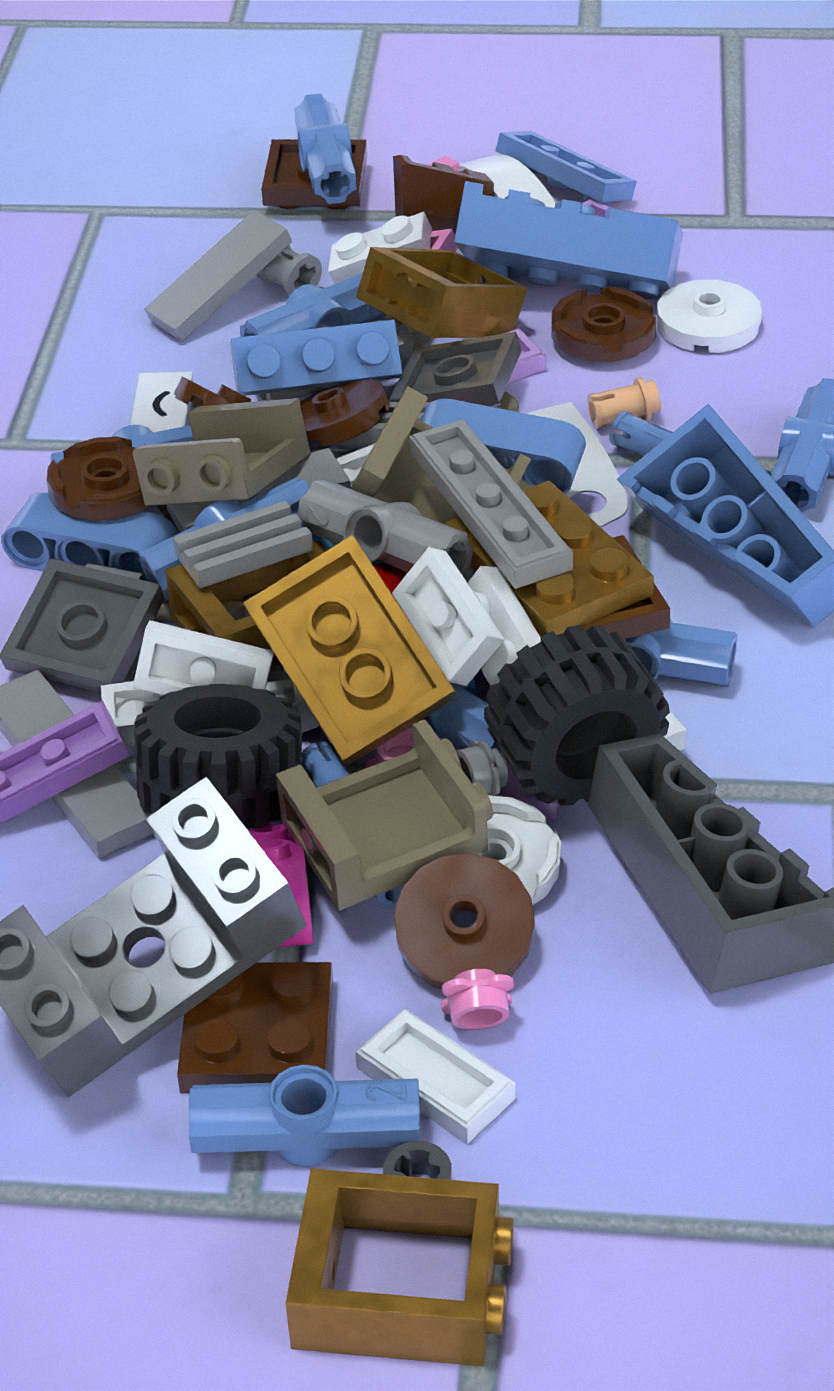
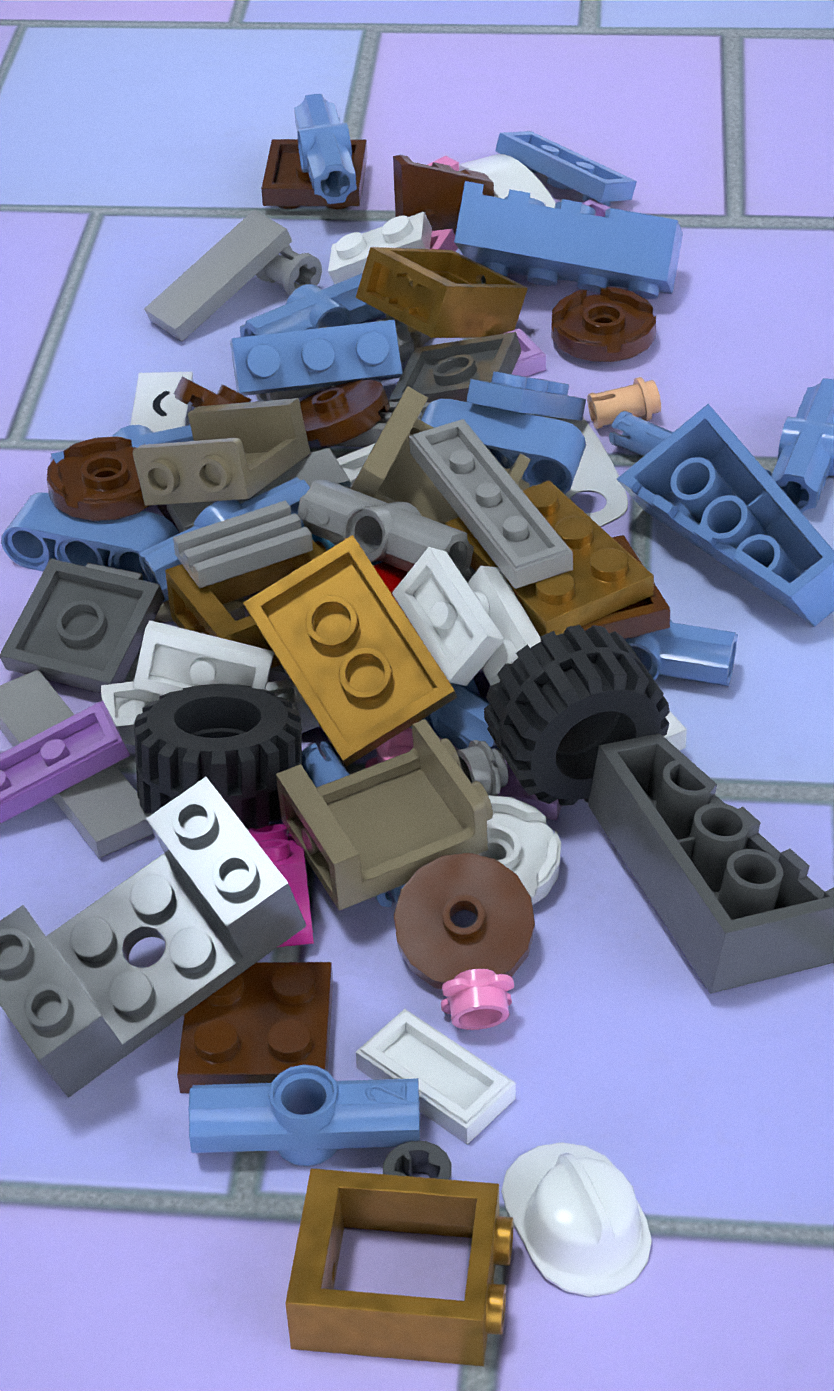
(526, 396): none -> medium blue plate
(577, 1218): none -> white piece
(709, 315): white plate -> none

